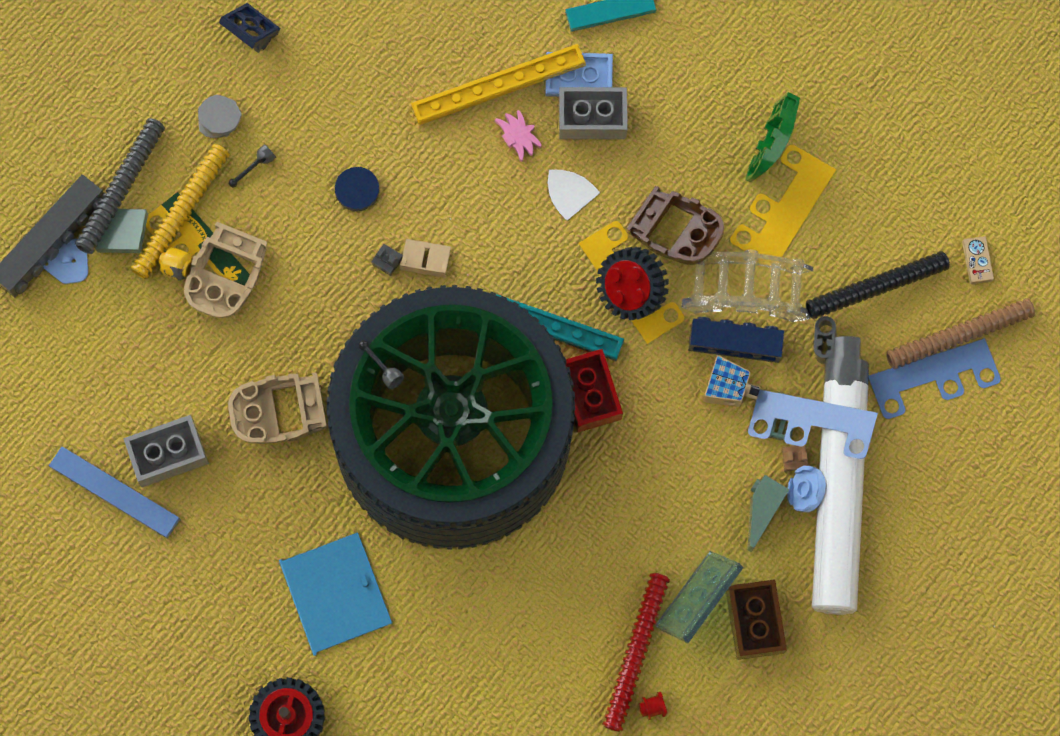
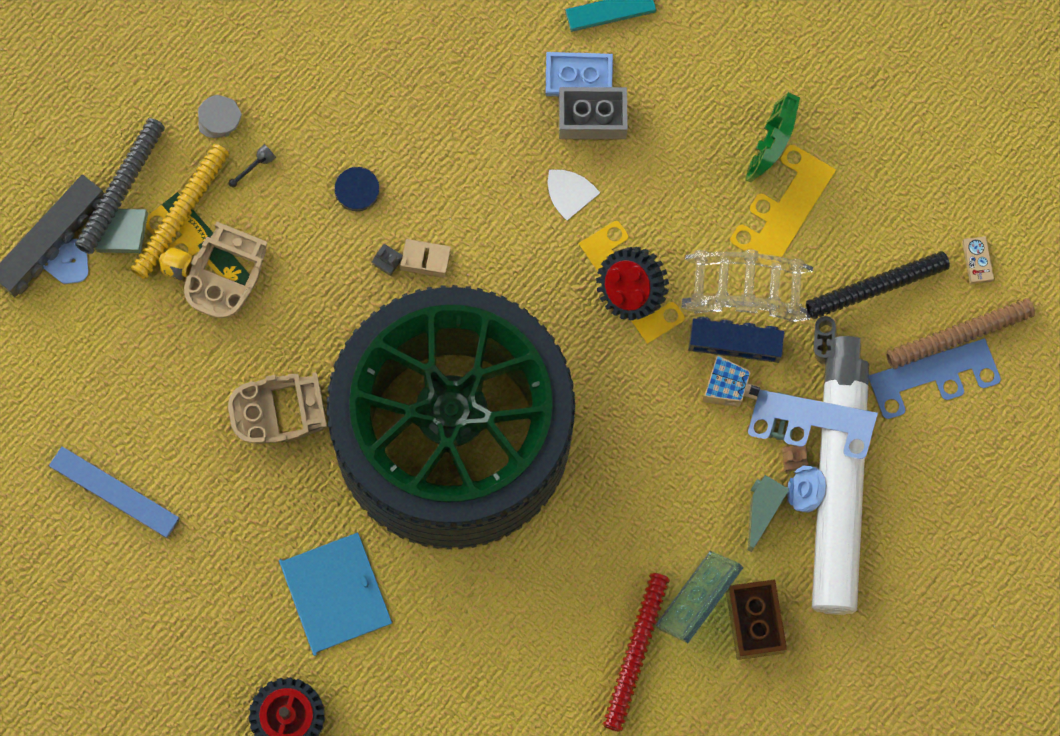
(165, 451): light grey brick -> none
(248, 13): dark blue piece -> none
(392, 377): hinge -> none
(498, 84): yellow tile -> none
(518, 134): bright pink piece -> none
(575, 333): teal tile -> none
(594, 391): red brick -> none
(653, 706): red brick -> none
(697, 238): reddish brown slope -> none

